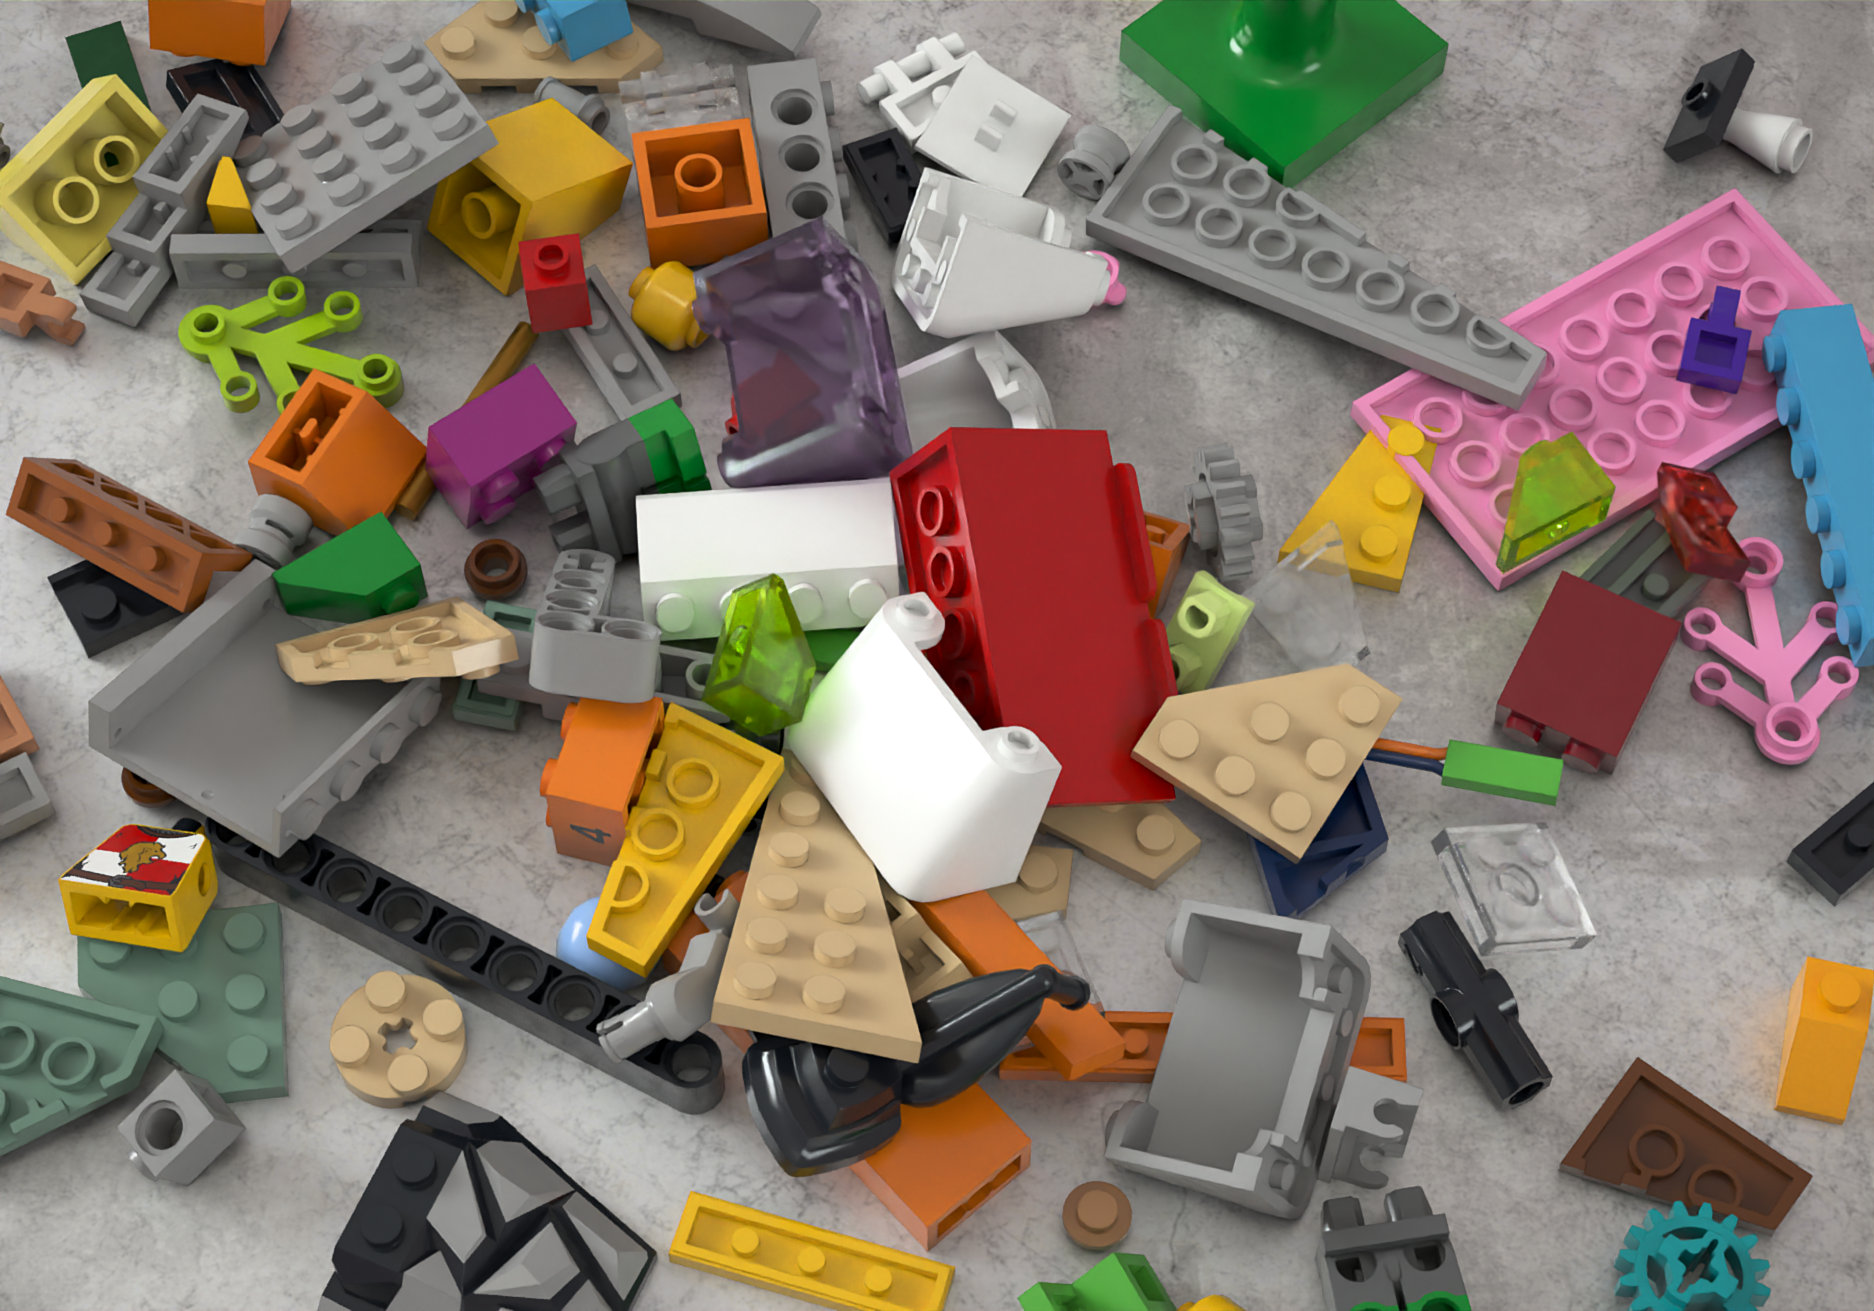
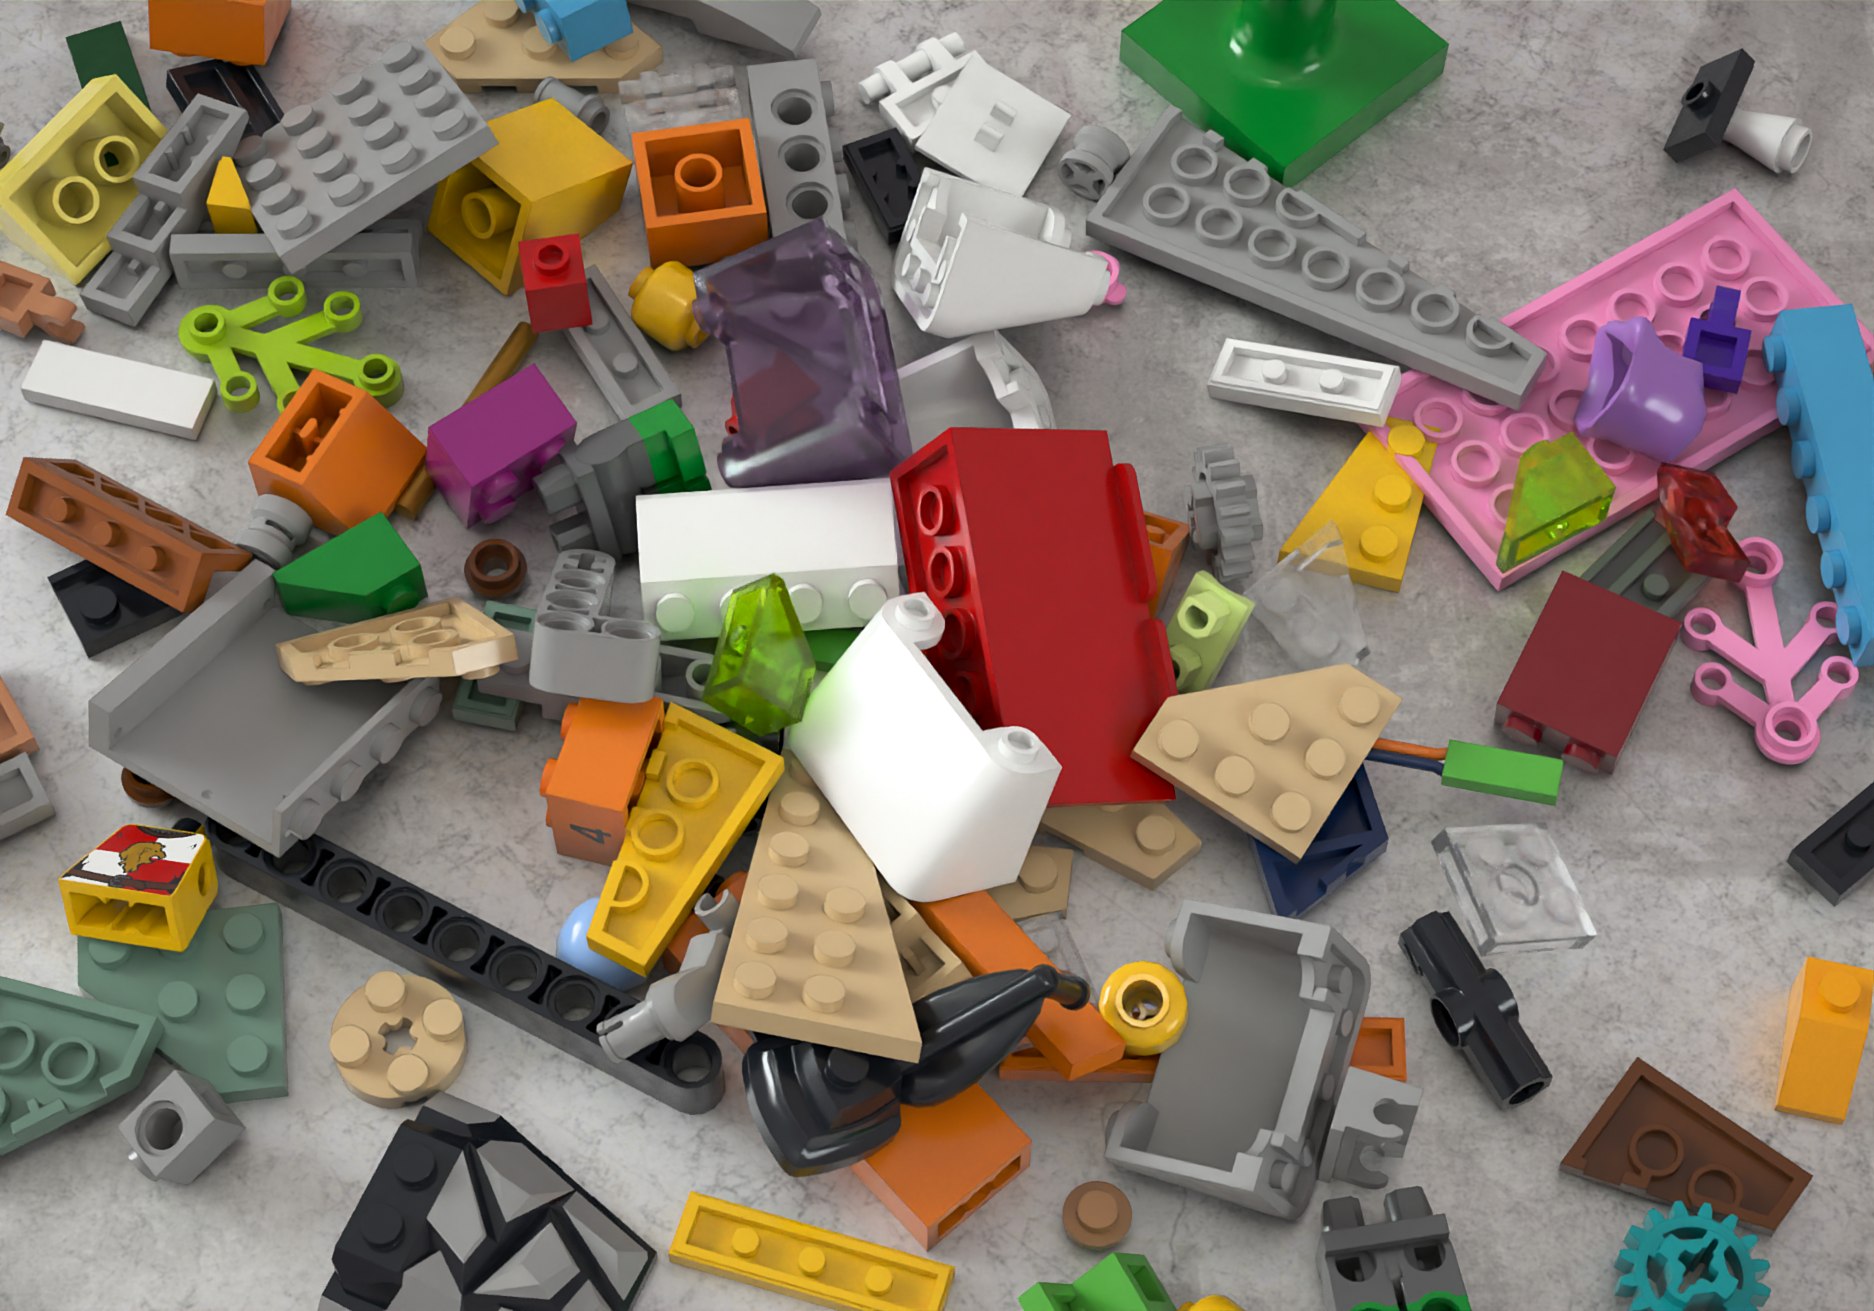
(119, 389): none -> white tile
(1139, 985): none -> yellow head
(1305, 382): none -> white tile
(1641, 392): none -> medium lavender piece

